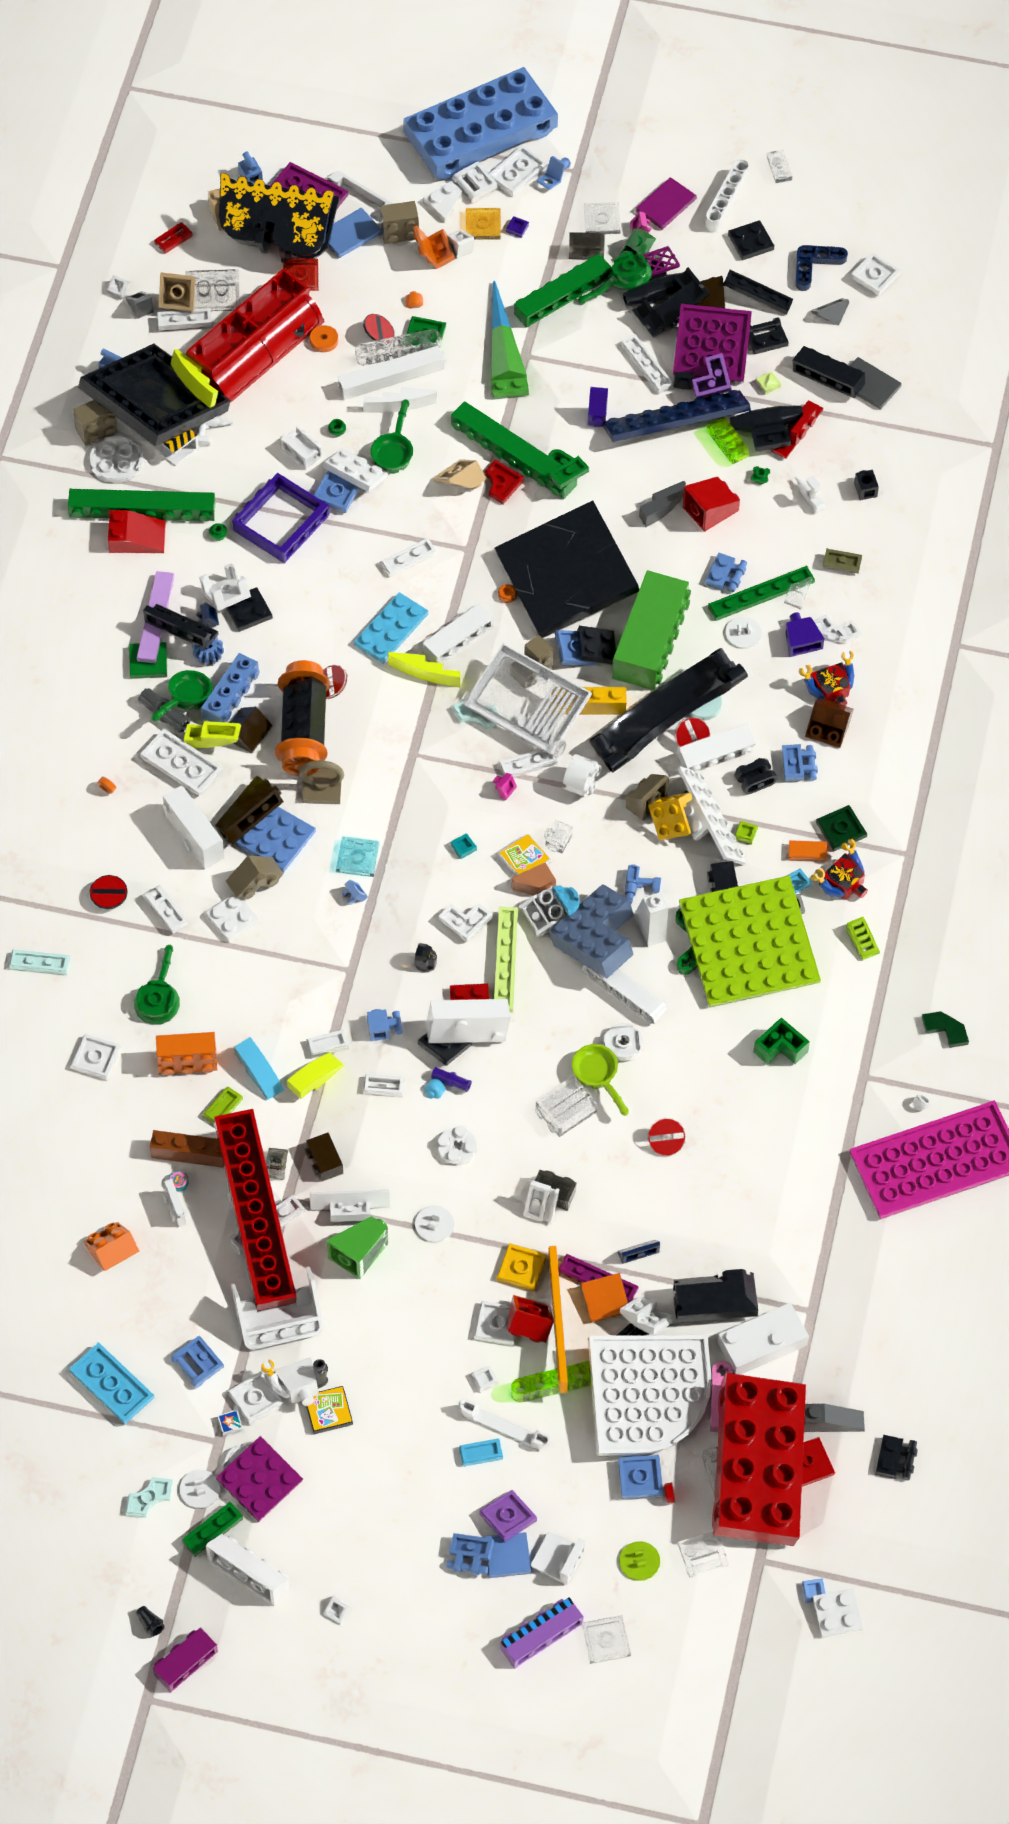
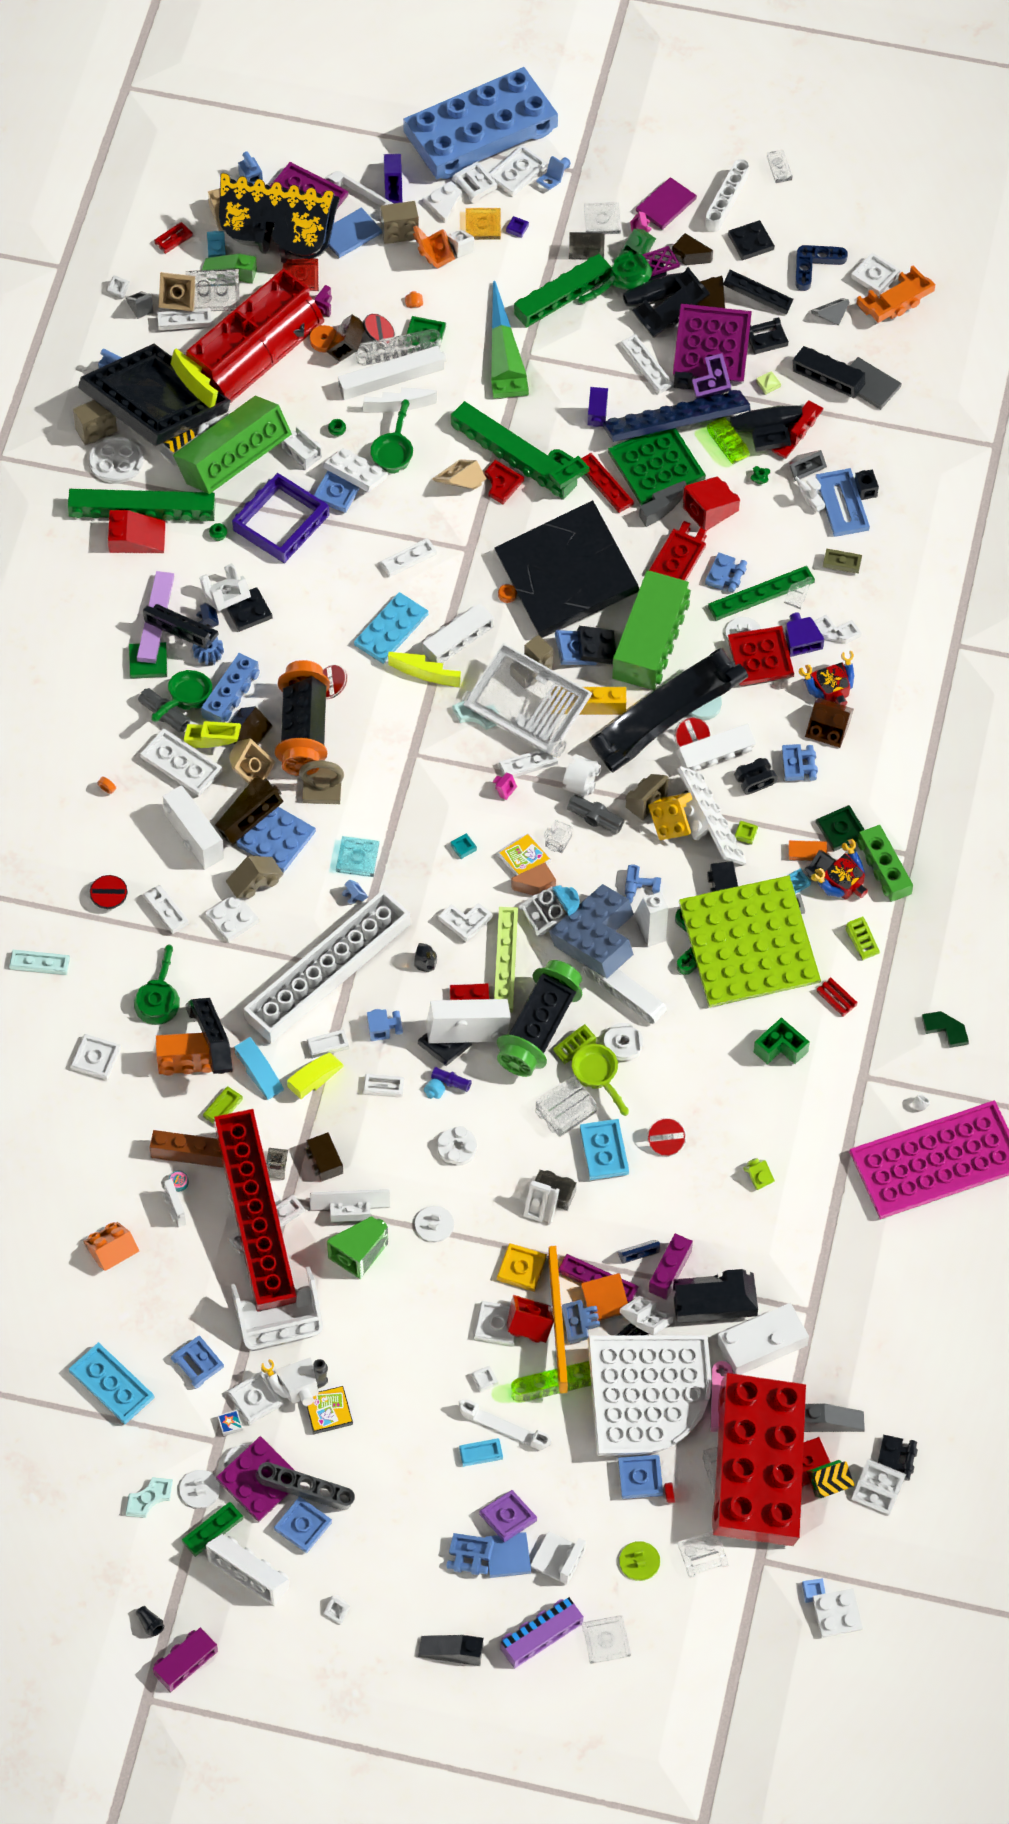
(213, 1032): none -> black slope
(216, 243): none -> medium azure bracket
(232, 444): none -> bright green brick
(246, 264): none -> bright green slope
(250, 760): none -> tan slope
(303, 1524): none -> medium blue plate
(315, 1485): none -> dark grey beam
(323, 300): none -> magenta bracket
(327, 966): none -> white brick
(346, 338): none -> dark brown slope
(393, 178): none -> dark purple slope
(452, 1648): none -> black slope
(536, 1024): none -> brick
(571, 1039): none -> lime slope
(579, 1320): none -> medium blue hinge
(595, 814): none -> dark grey piece
(604, 1149): none -> medium azure plate
(607, 484): none -> red tile
(655, 463): none -> green plate
(670, 1266): none -> magenta brick
(680, 553): none -> red tile
(691, 251): none -> dark brown slope
(759, 1173): none -> lime bracket
(762, 654): none -> red plate
(807, 464): none -> dark grey slope
(821, 860): none -> black bracket
(830, 1478): none -> piece
(831, 985): none -> red tile
(844, 479): none -> medium blue piece
(876, 838): none -> bright green brick
(878, 1486): none -> white slope
(899, 298): none -> orange bracket

